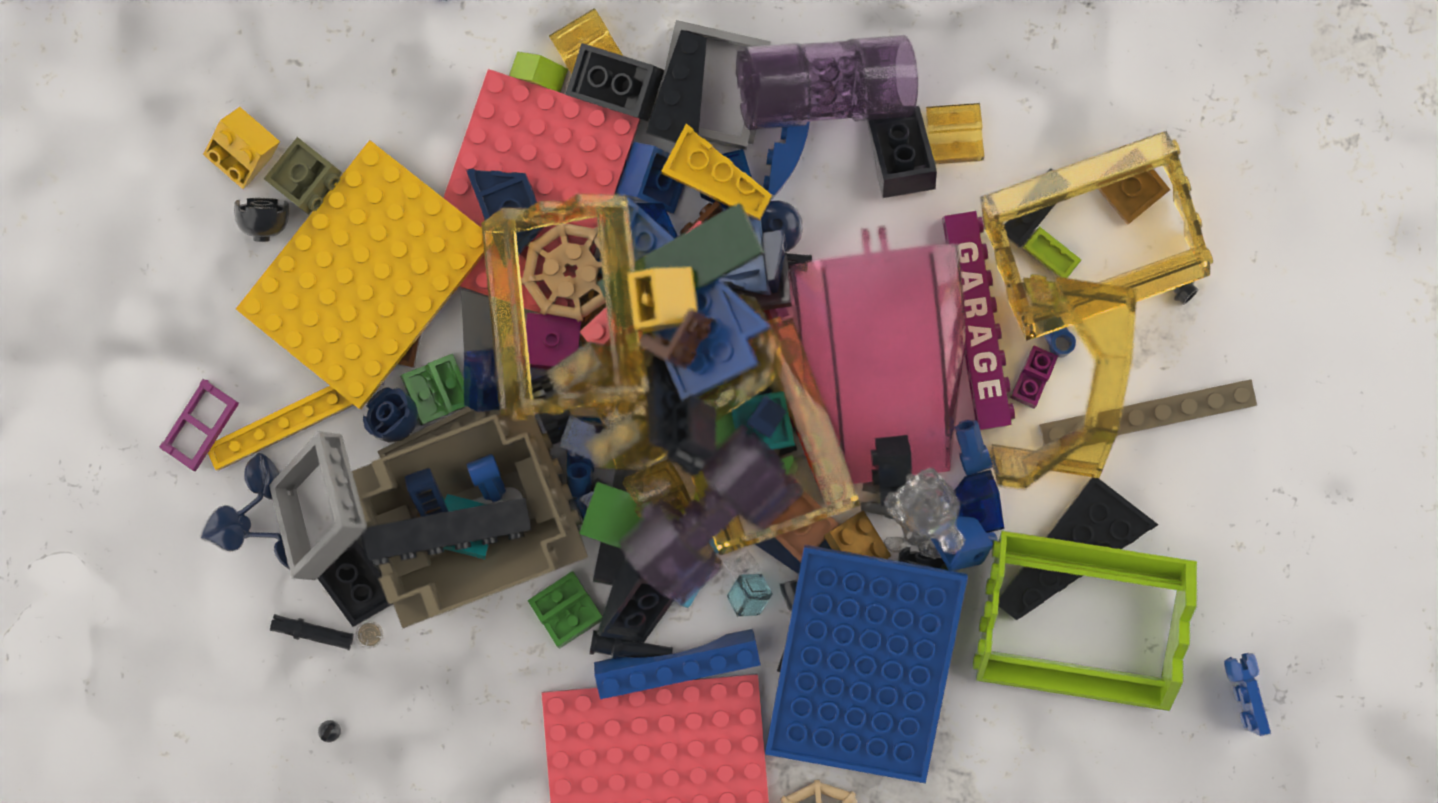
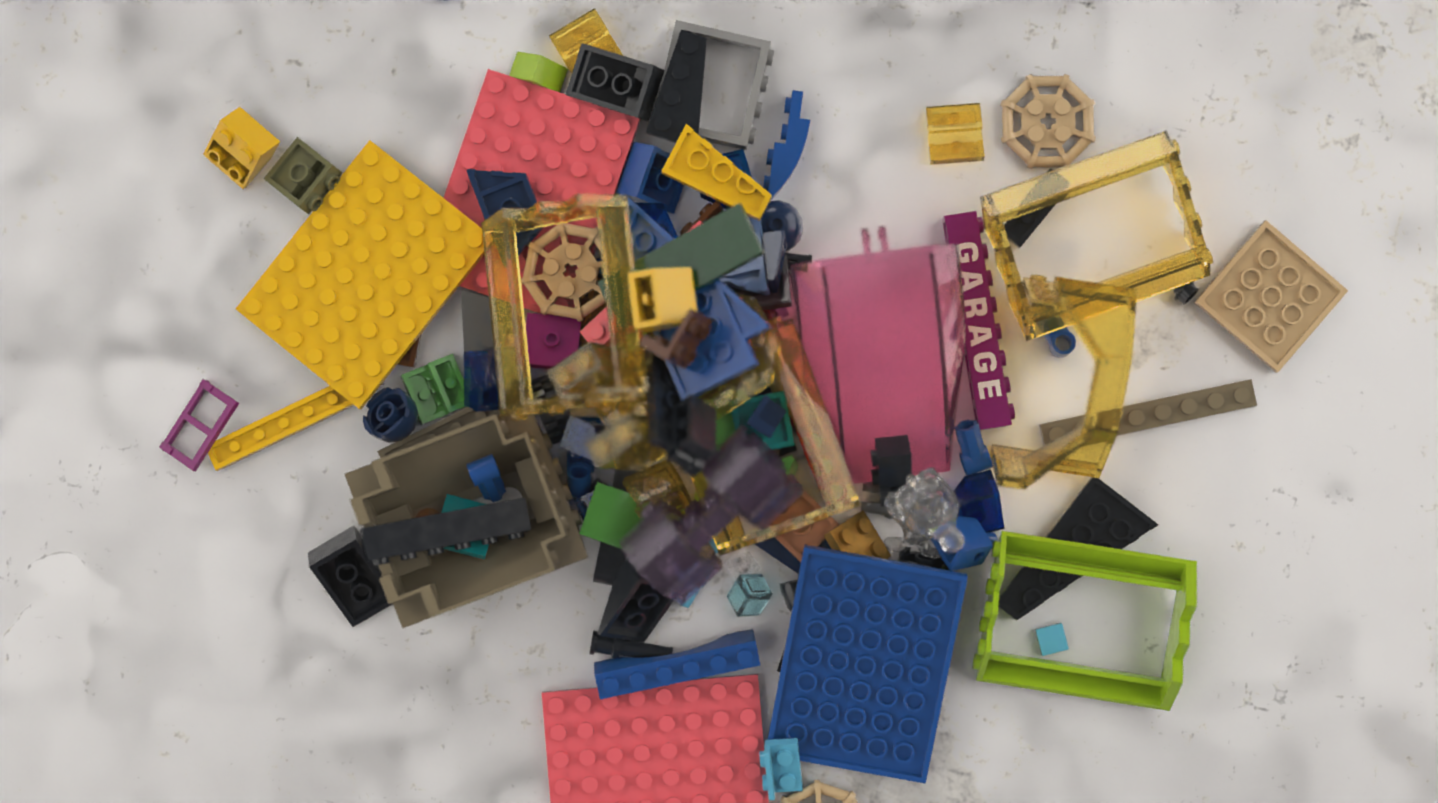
(229, 527): dark blue plant -> none
(261, 217): black cylinder -> none
(312, 632): black pin -> none
(330, 453): light grey window -> none
(335, 733): black hinge -> none
(369, 634): clear tile -> none
(421, 482): dark blue slope -> none
(565, 609): bright green slope -> none
(782, 766): none -> medium azure bracket
(827, 81): clear purple cylinder -> none
(902, 155): black slope -> none
(1034, 376): magenta slope -> none
(1051, 253): lime plate -> none
(1051, 639): none -> medium azure tile
(1059, 110): none -> tan plate
(1135, 194): pearl gold plate -> none
(1248, 692): blue plate -> none
(1271, 296): none -> tan plate

